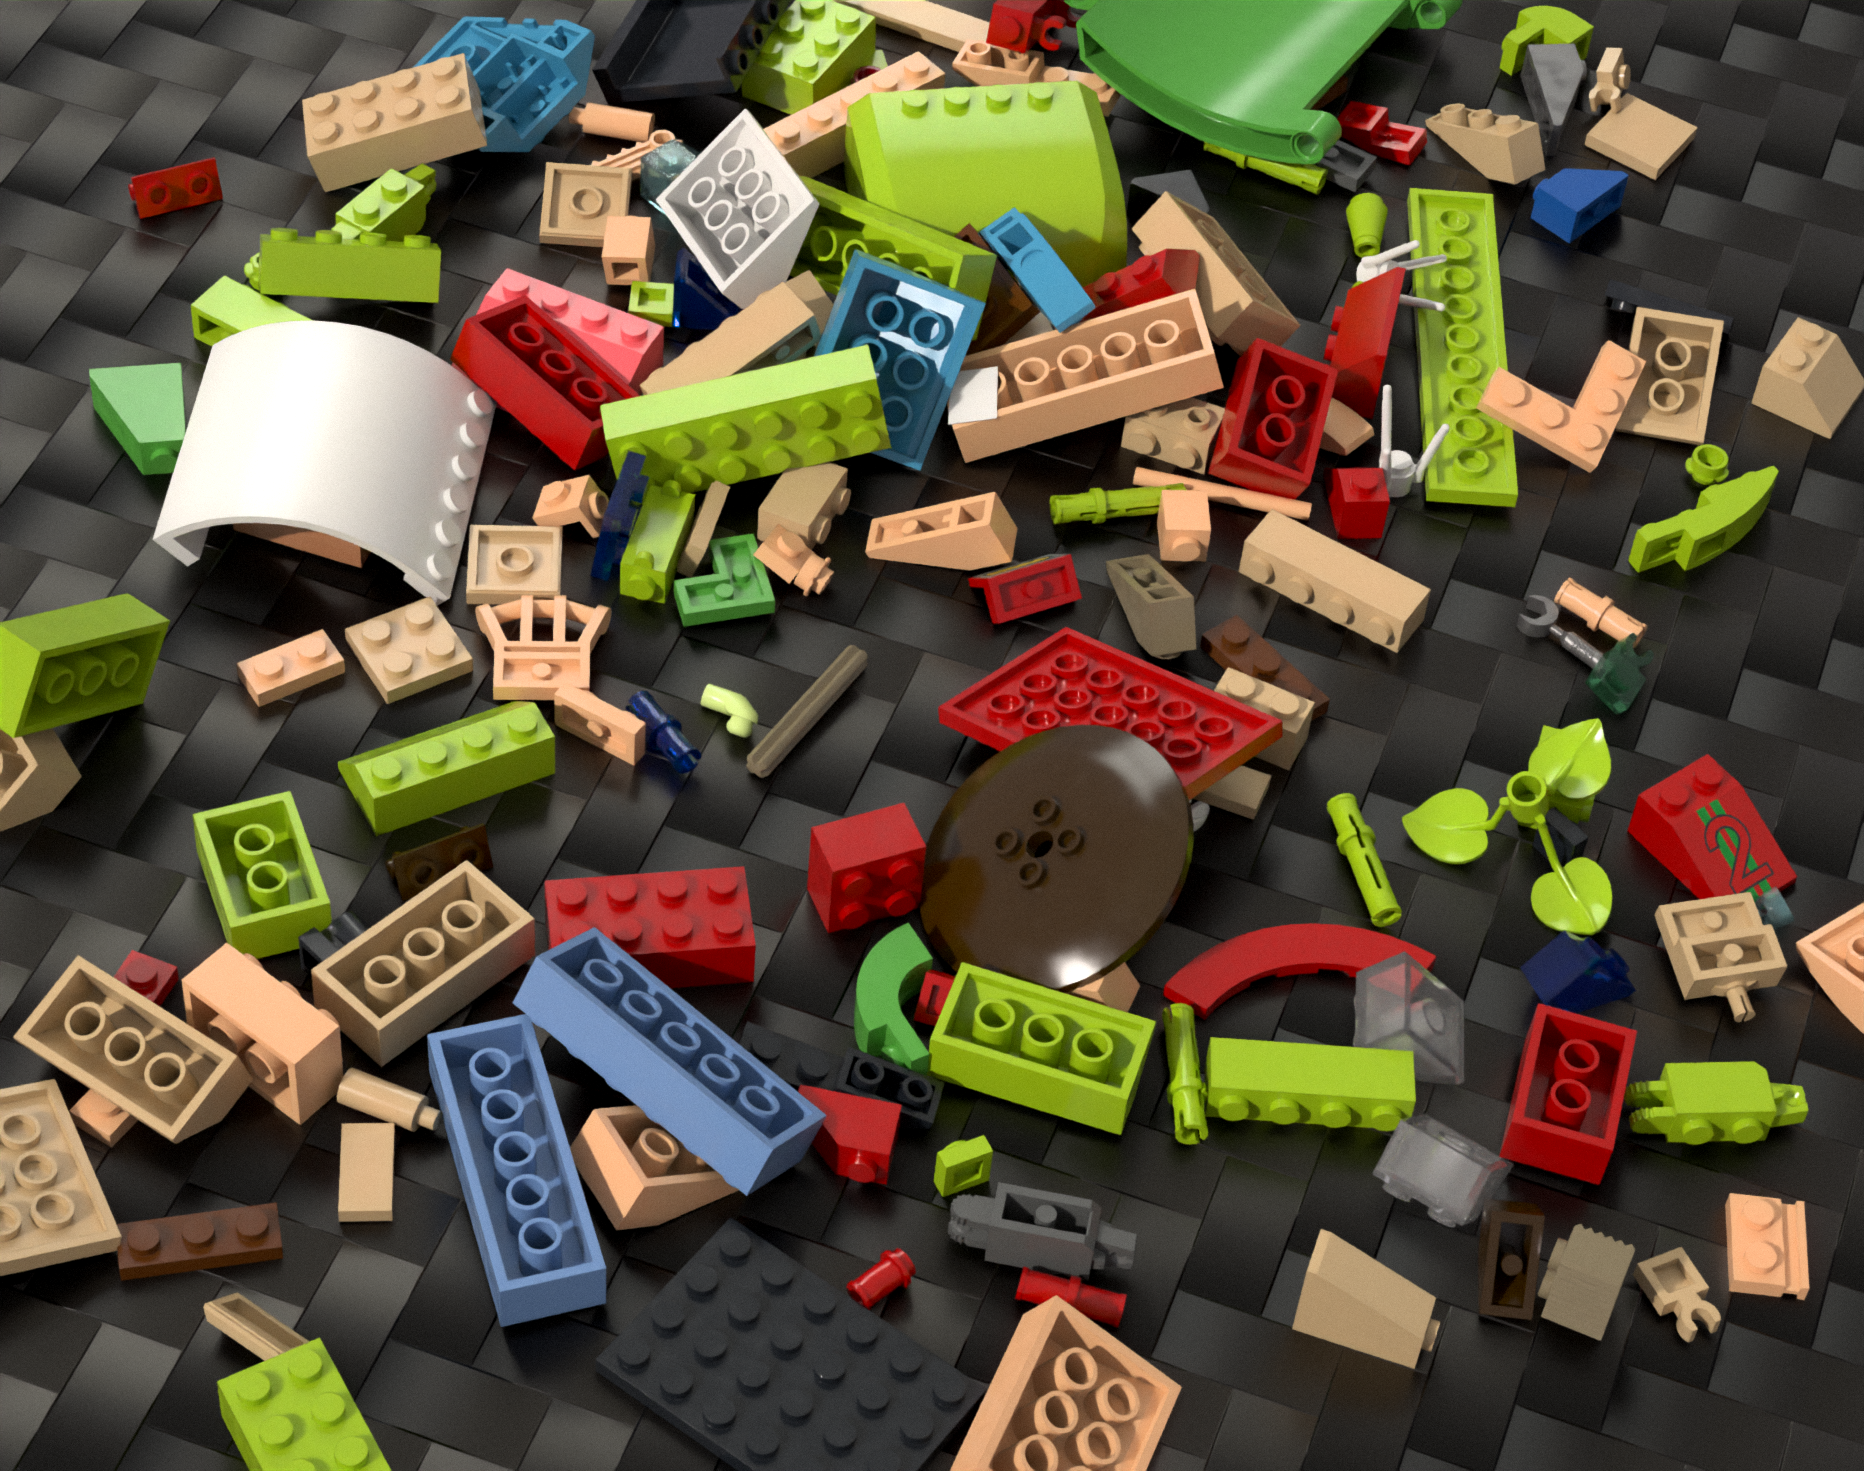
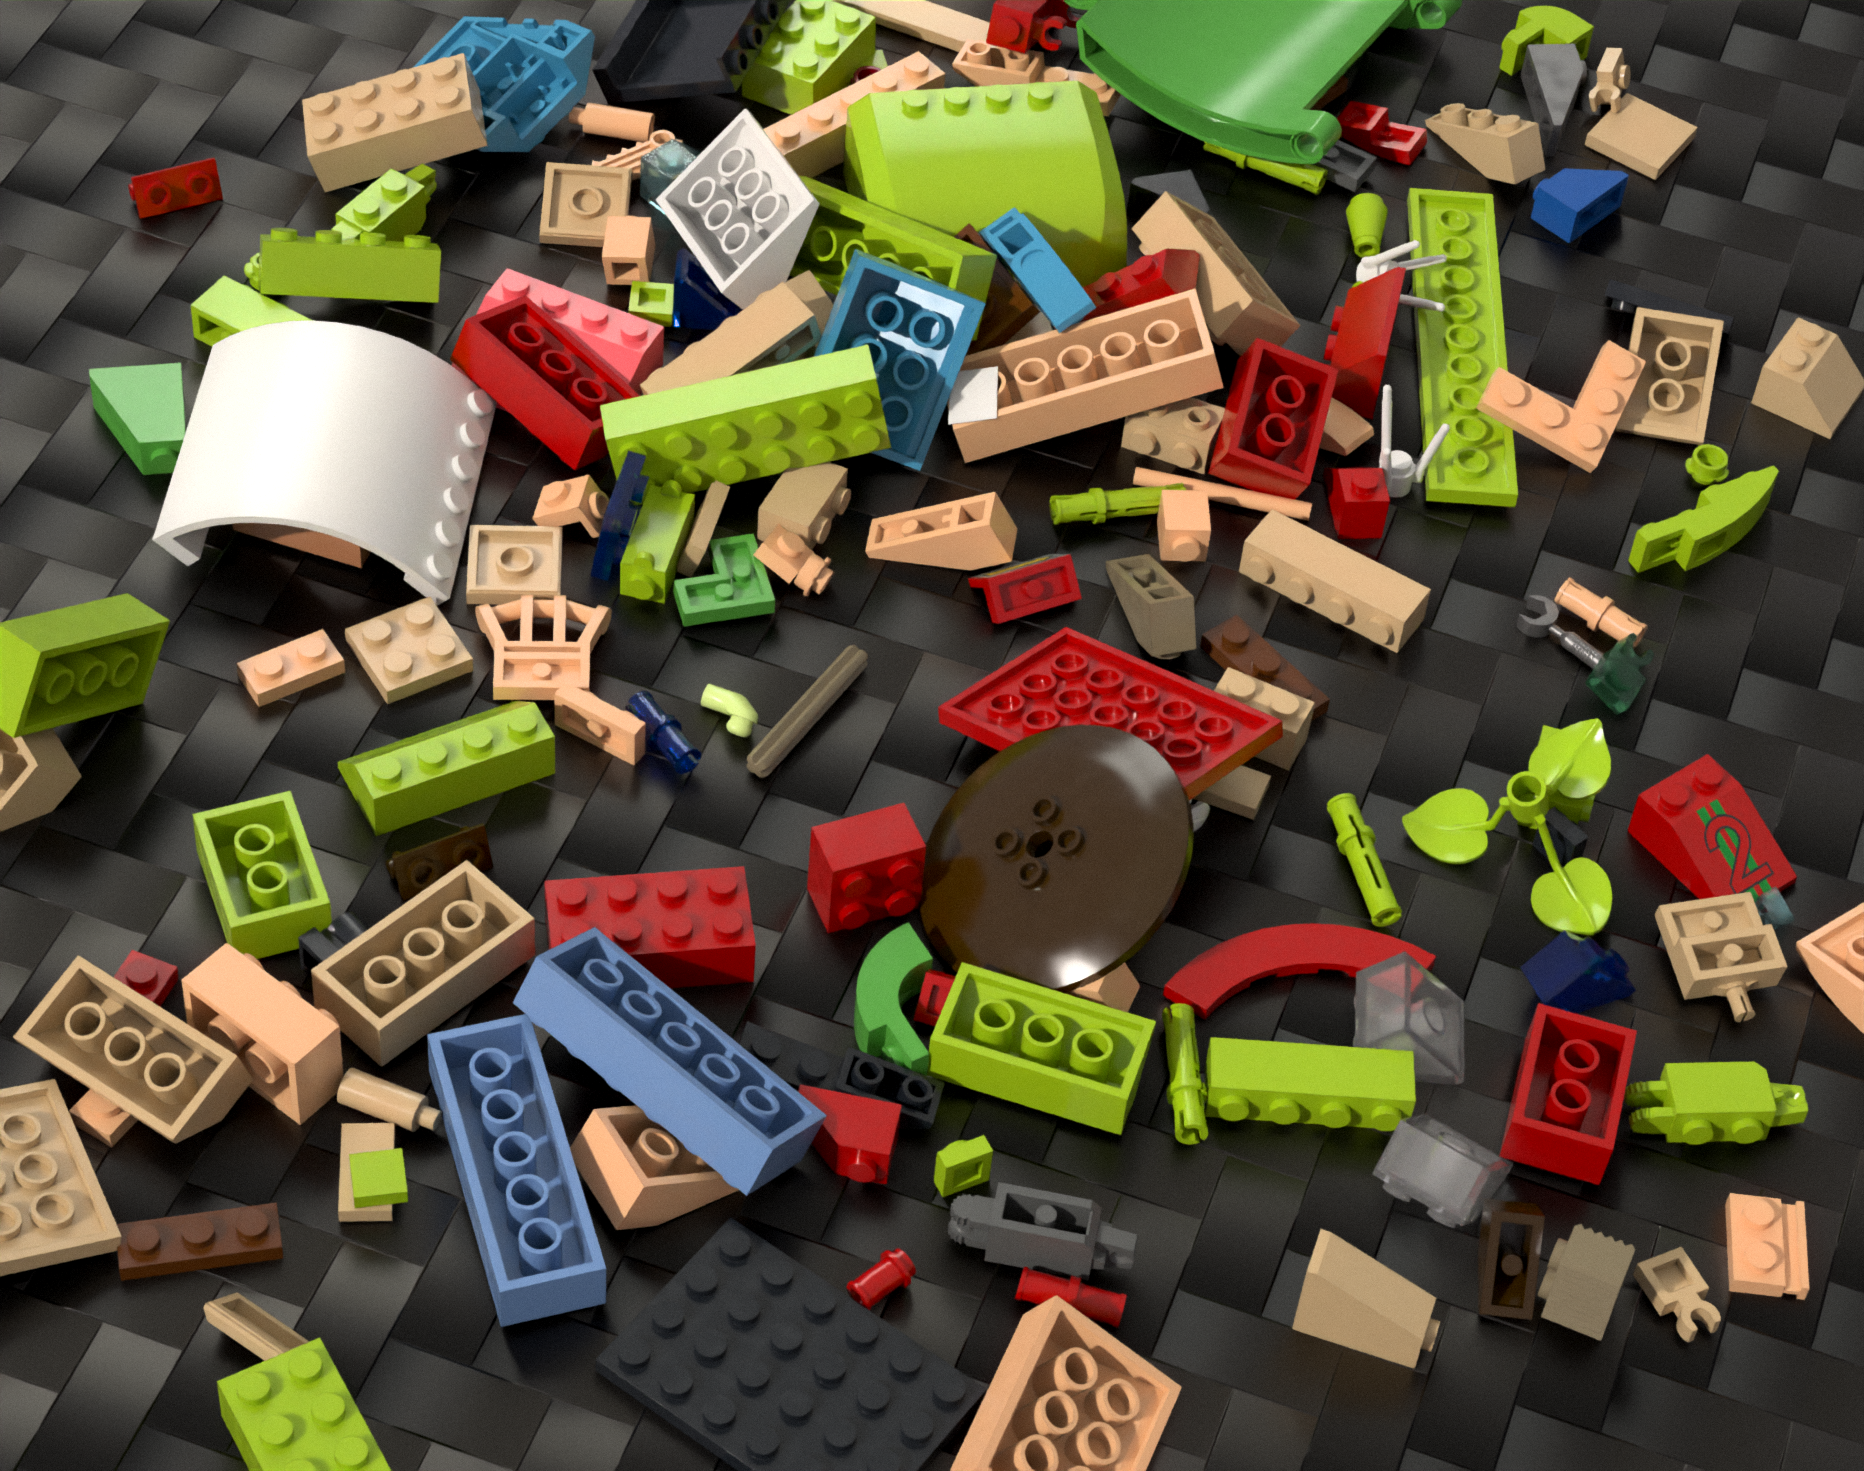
(378, 1178): none -> lime tile

